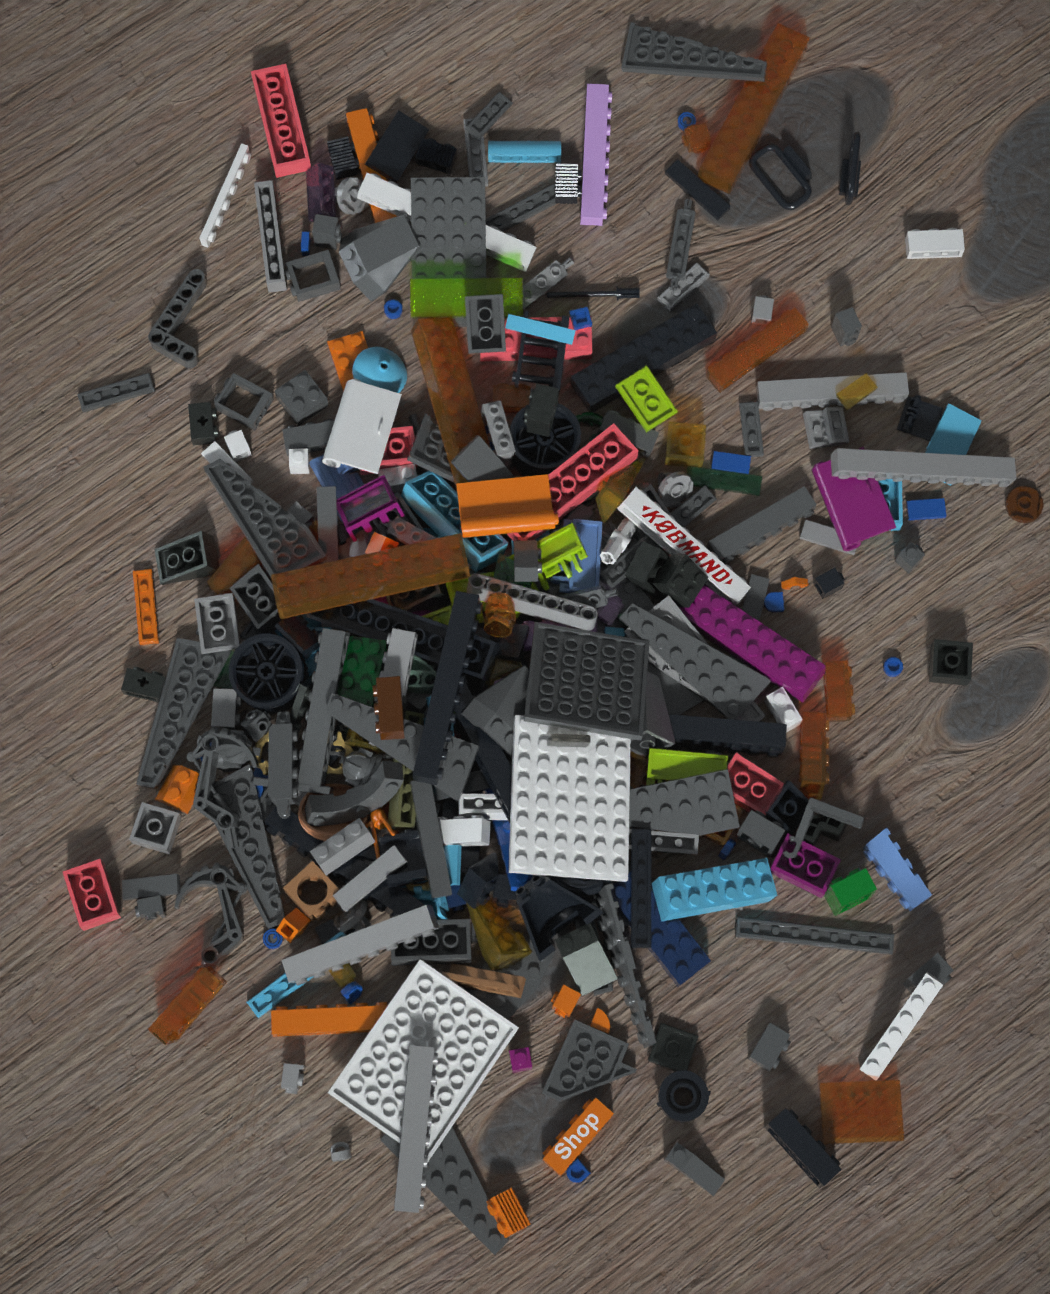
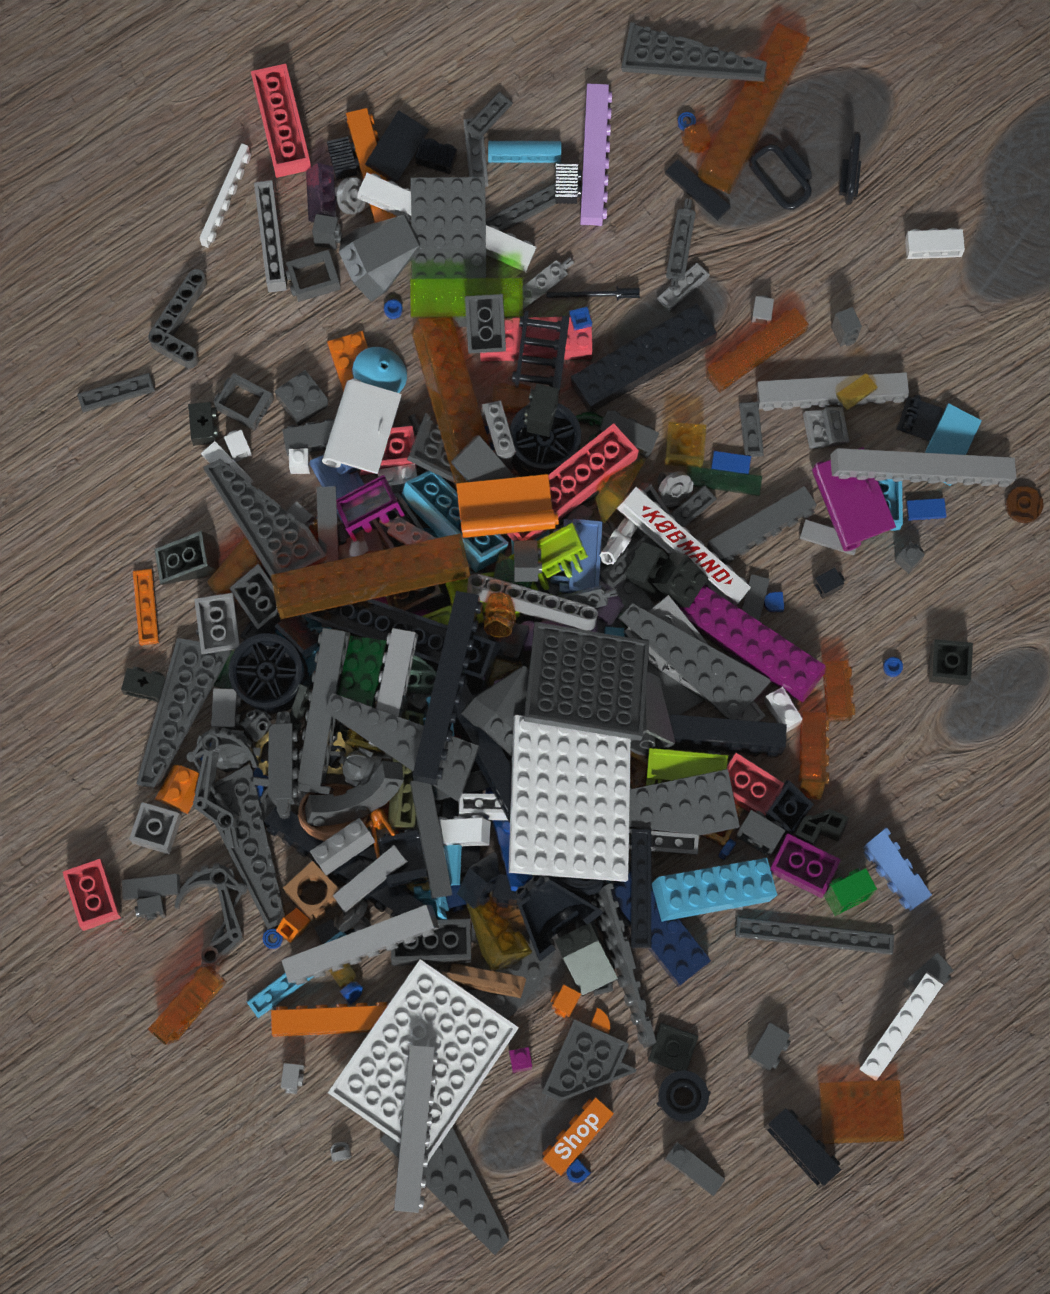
(305, 244): blue tile -> none
(379, 542): orange brick -> none
(389, 708): reddish brown brick -> none
(508, 1213): orange brick -> none
(540, 329): medium azure sticker -> none
(568, 740): clear smoke tile -> none
(646, 398): lime tile -> none
(795, 581): orange tile -> none
(824, 809): dark grey hinge -> none

